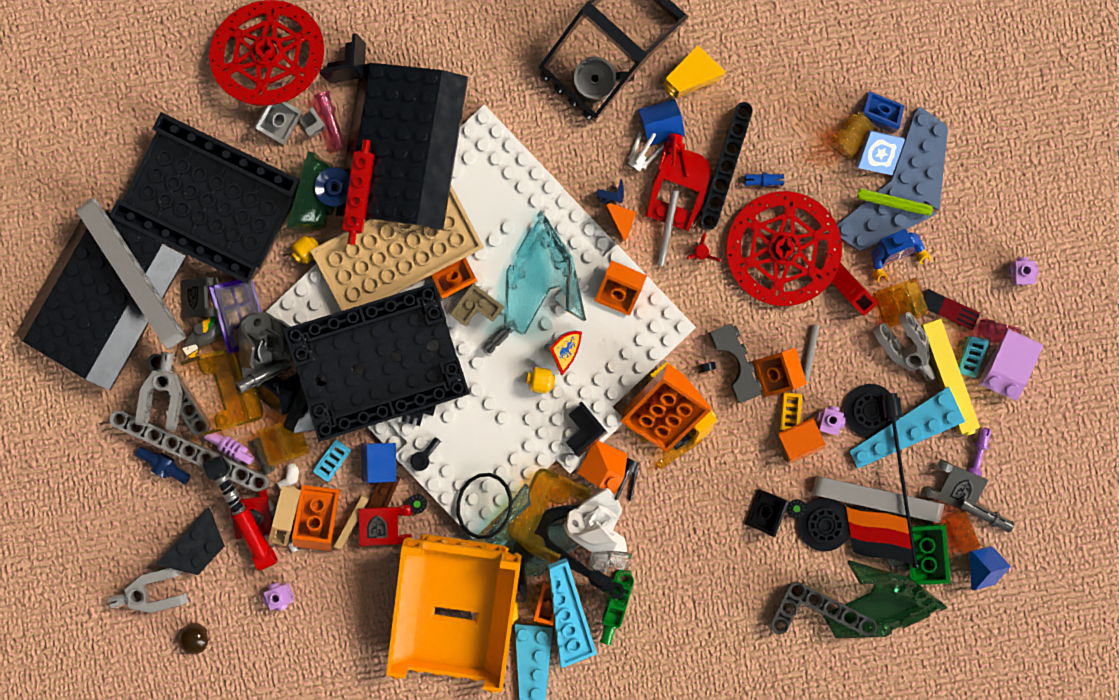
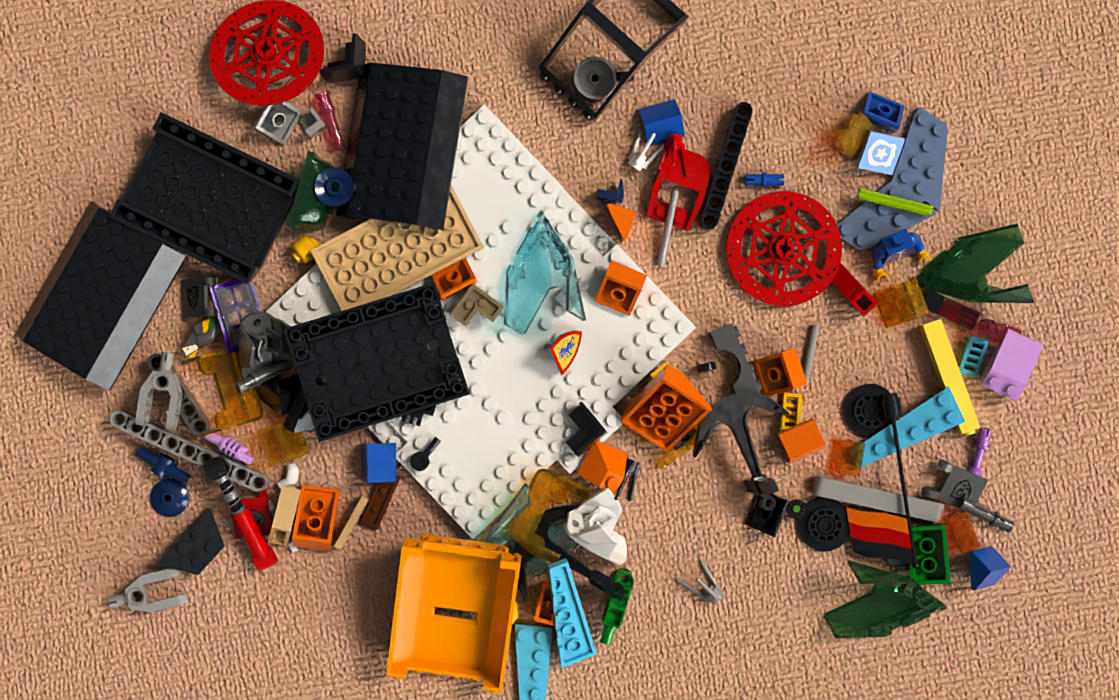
(131, 273): light grey beam -> none
(178, 494): none -> dark blue dish
(193, 638): dark brown hair -> none
(261, 456): dark grey axle -> none
(283, 592): lavender brick -> none
(321, 473): medium azure slope -> none
(358, 192): red plate -> none
(380, 525): red flag -> none
(418, 503): black tile -> none
(460, 497): black piece -> none
(497, 339): dark grey axle -> none
(540, 380): yellow head -> none
(603, 559): clear slope -> none
(693, 74): yellow slope -> none
(701, 251): red plant -> none
(712, 593): none -> light grey plant
(733, 412): none -> black piece
(821, 607): dark grey beam -> none
(837, 420): lavender brick -> none
(846, 457): none -> clear orange piece
(914, 357): light grey piece -> none
(964, 268): none -> clear green windscreen
(1023, 271): lavender brick -> none

